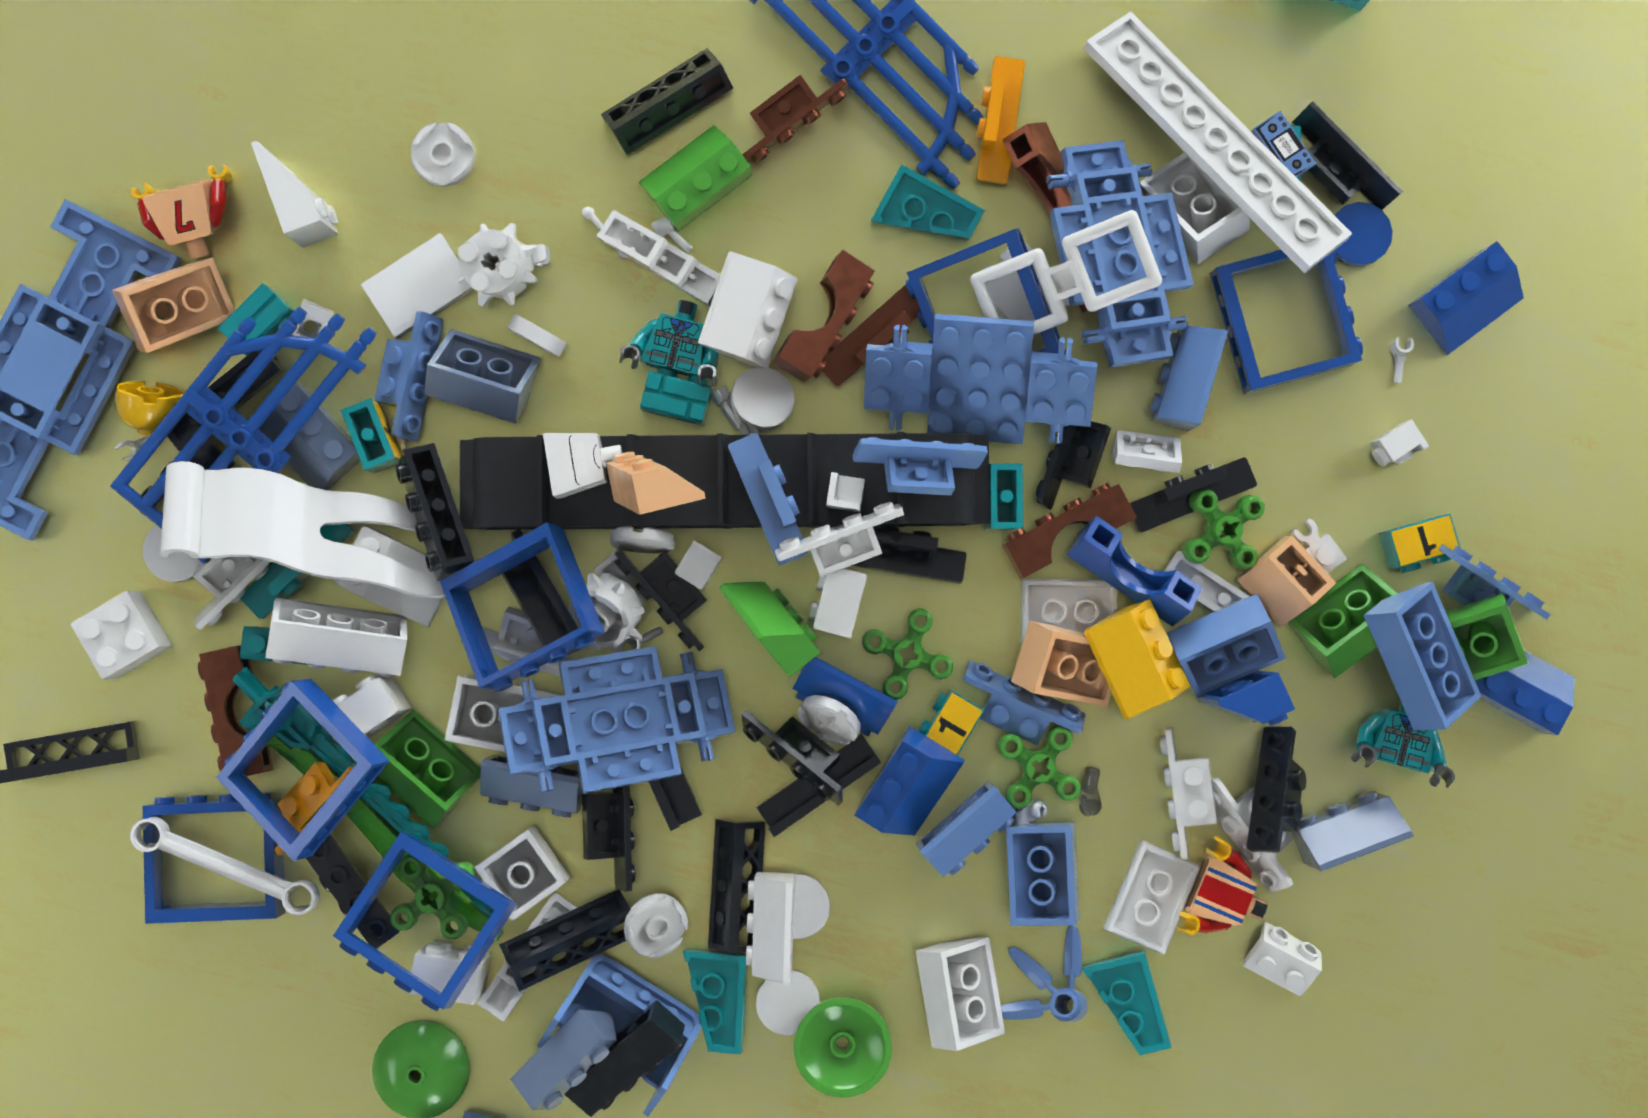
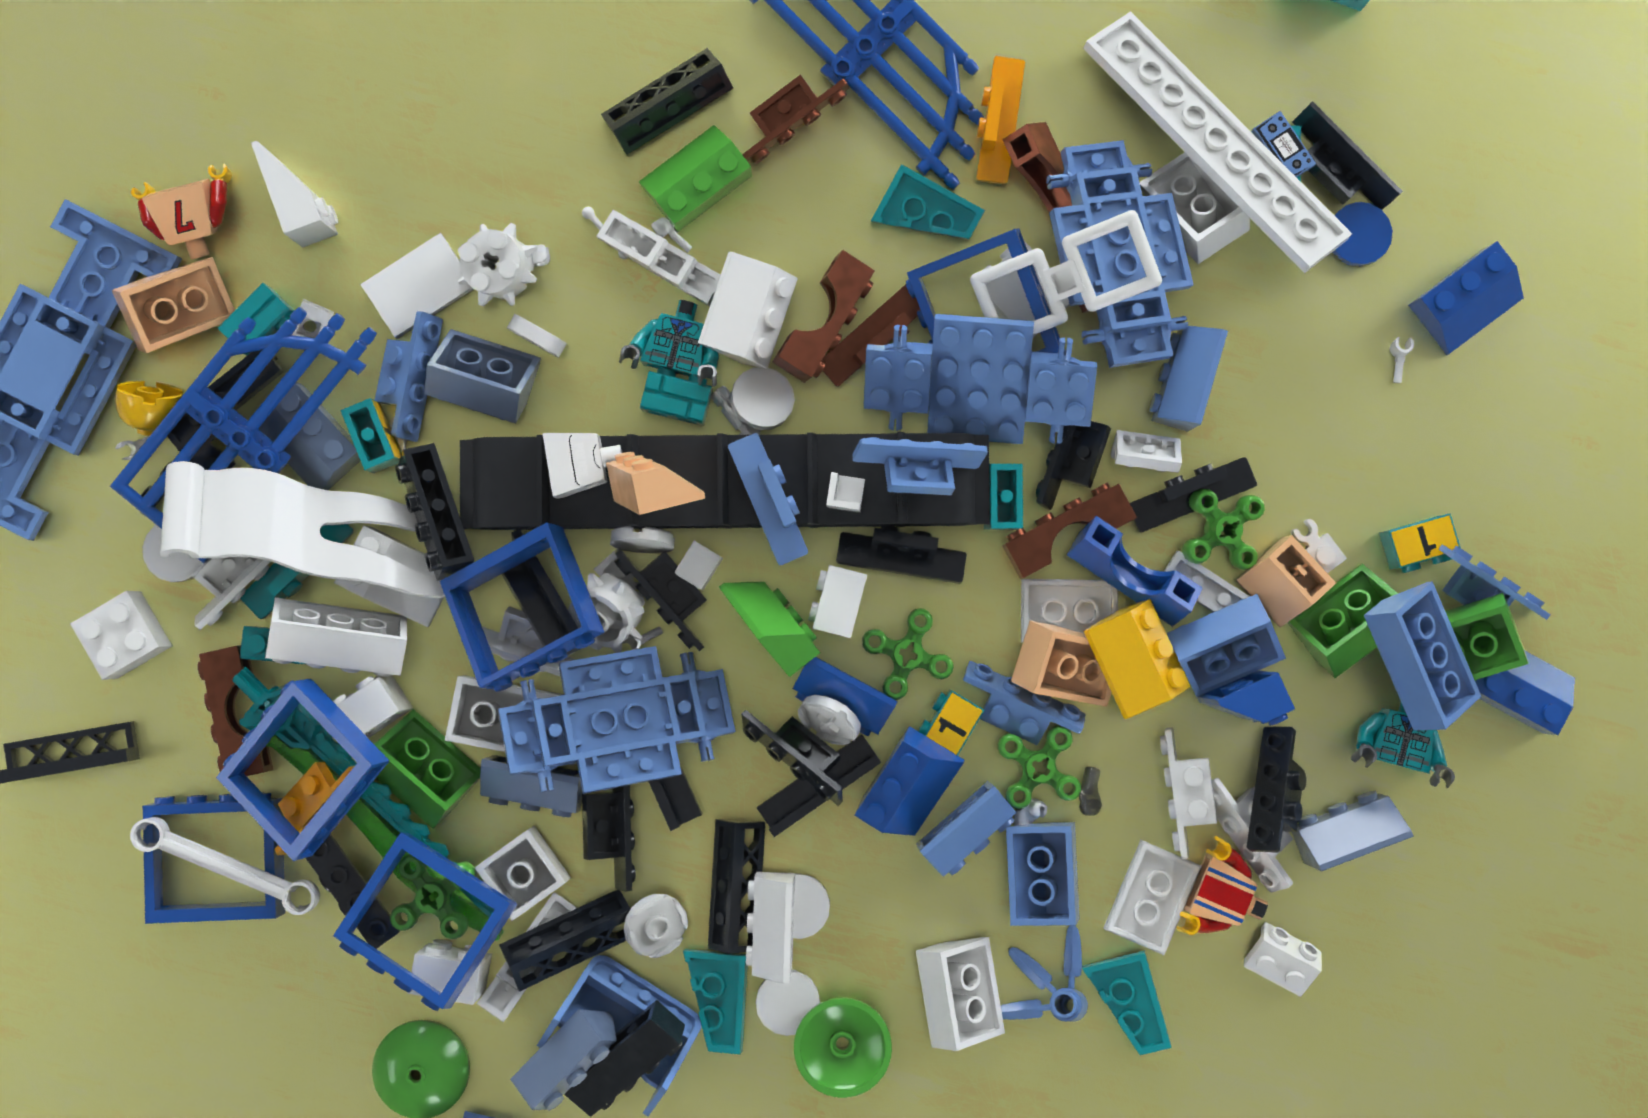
(442, 154): white tile -> none
(843, 544): white bracket -> none
(1239, 338): blue window -> none
(1398, 443): white brick -> none

